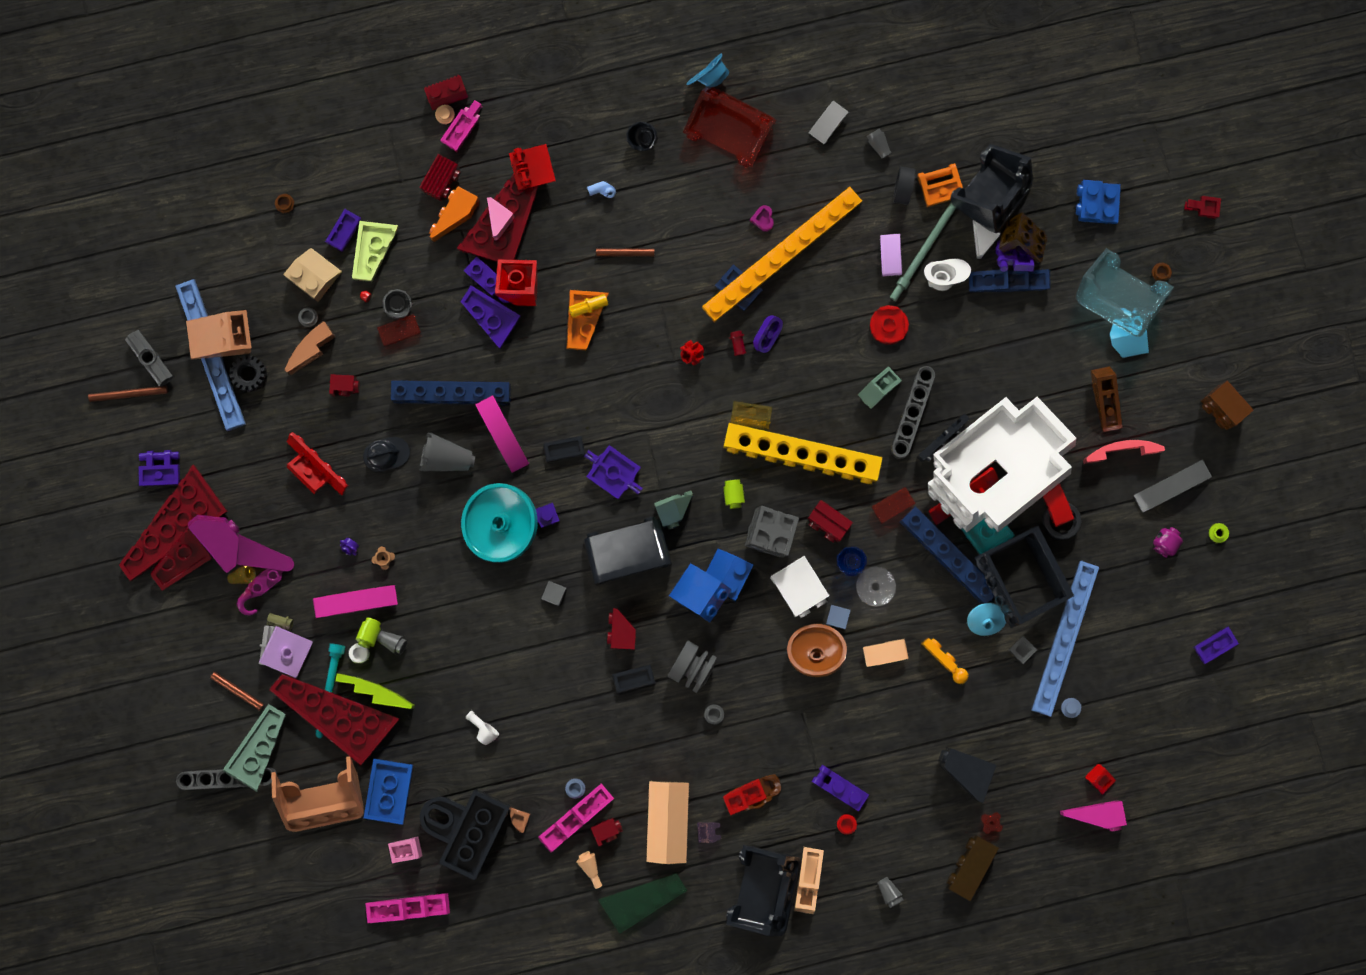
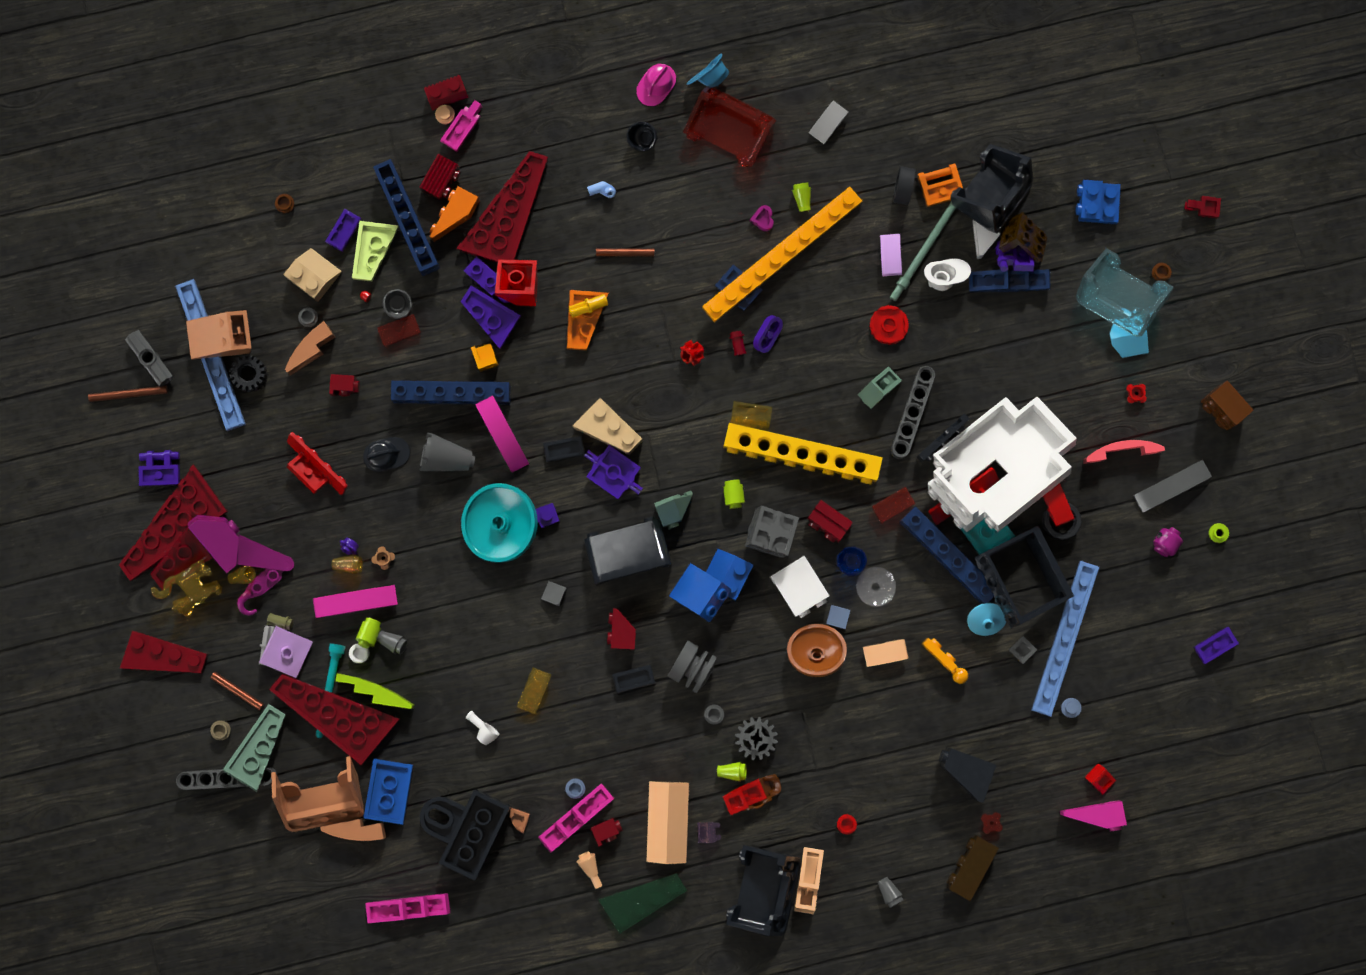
(157, 654): none -> dark red wing
(190, 583): none -> clear yellow animal
(220, 730): none -> dark tan plate
(349, 564): none -> clear yellow cone
(356, 830): none -> nougat slope
(405, 850): bright pink slope -> none
(406, 217): none -> dark blue brick
(484, 357): none -> light orange panel
(499, 217): bright pink slope -> none
(532, 167): red hinge -> none
(533, 690): none -> clear yellow slope
(606, 426): none -> tan wedge
(656, 84): none -> dark pink piece
(732, 771): none -> lime cone
(747, 736): none -> dark grey gear
(802, 195): none -> lime cone
(841, 788): dark purple plate -> none
(879, 143): dark grey cone -> none
(1107, 398): reddish brown slope -> none
(1141, 393): none -> red plate

